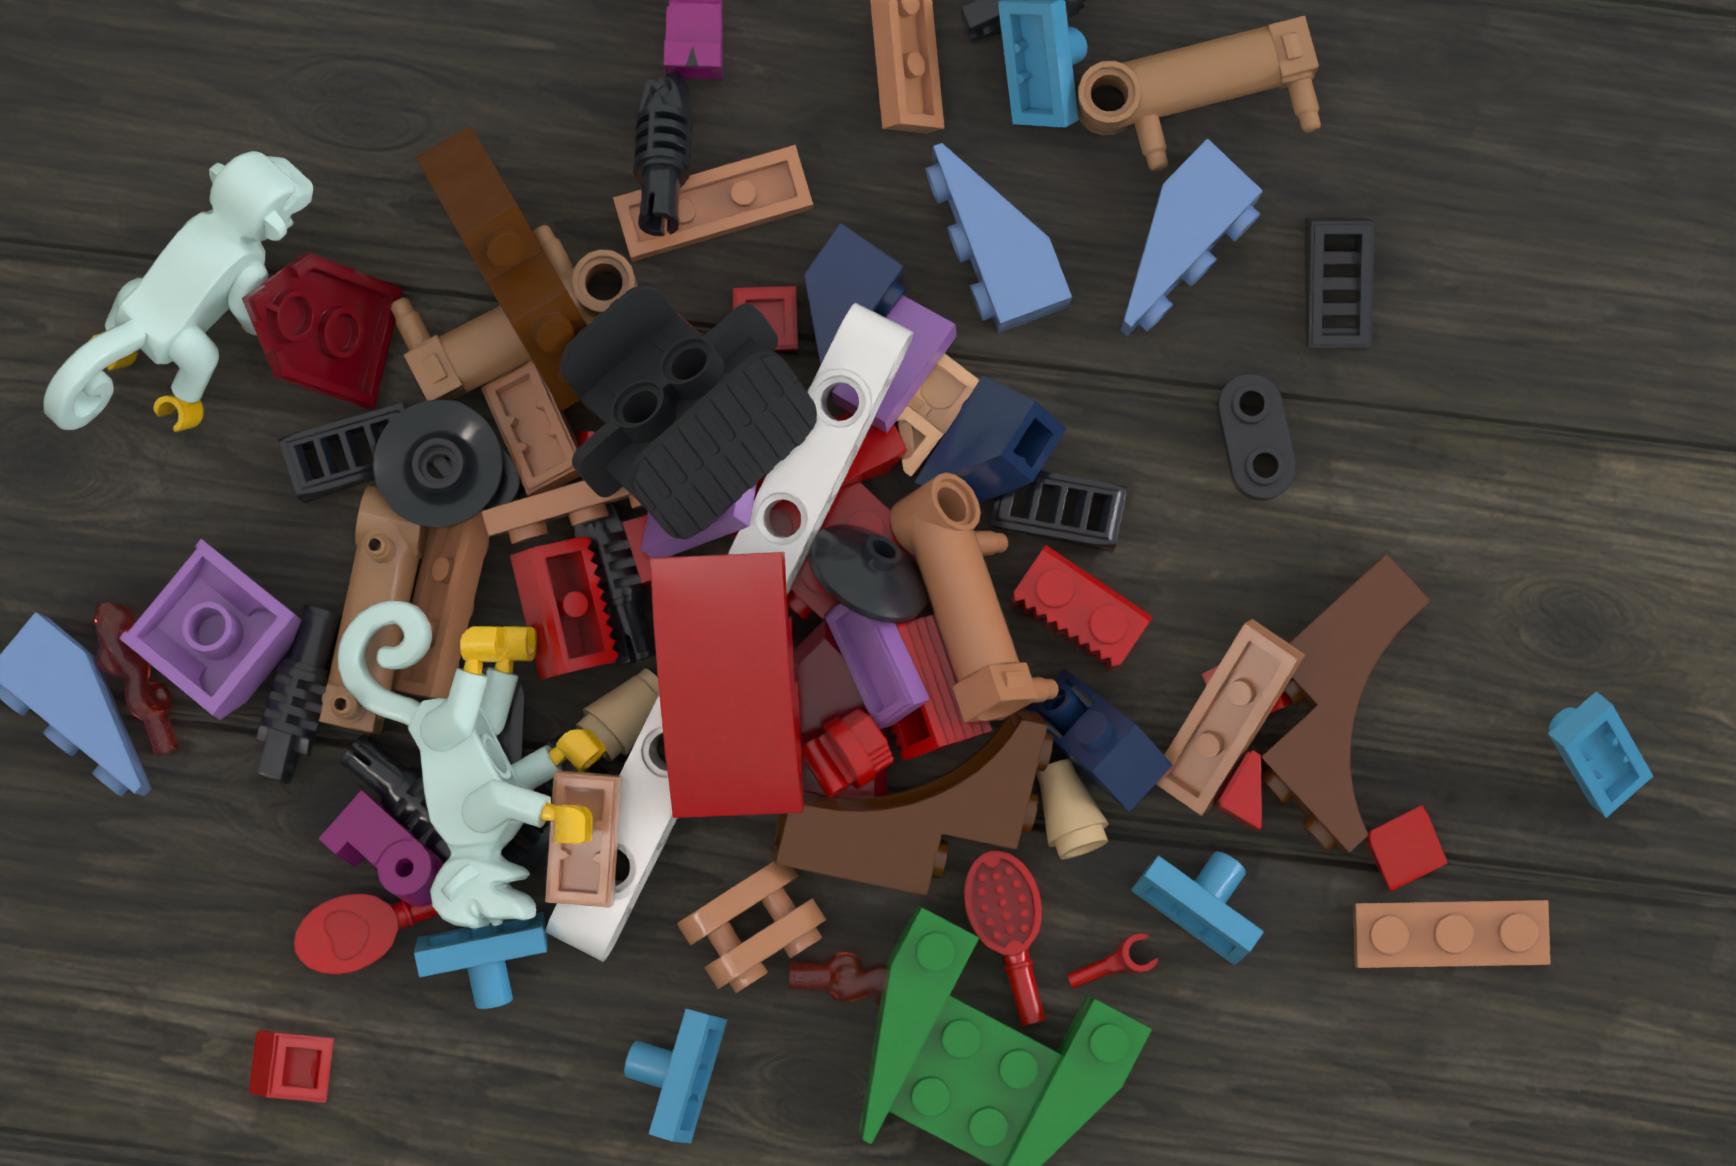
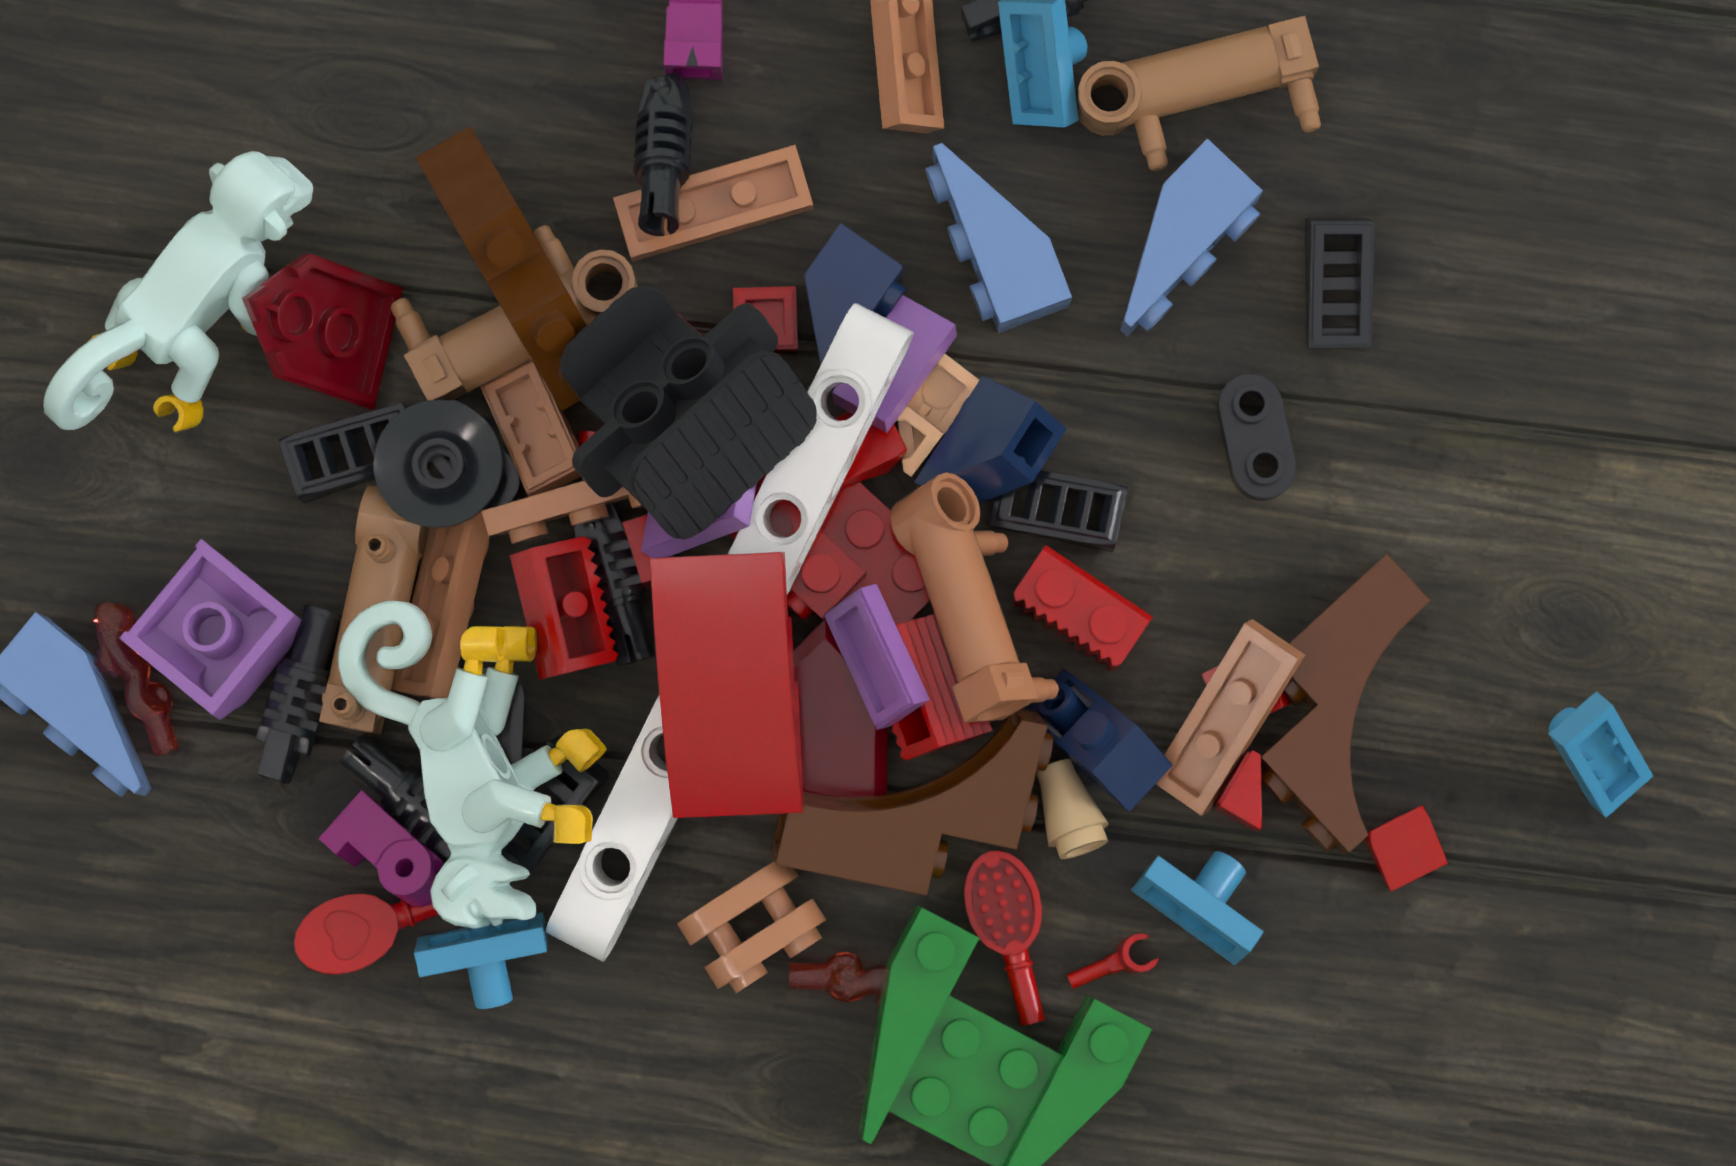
(291, 1066): red slope -> none
(585, 870): nougat plate -> none
(622, 713): tan cone -> none
(679, 1073): dark azure tile -> none
(847, 753): red piece -> none
(868, 573): black dish -> none
(1451, 934): nougat plate -> none

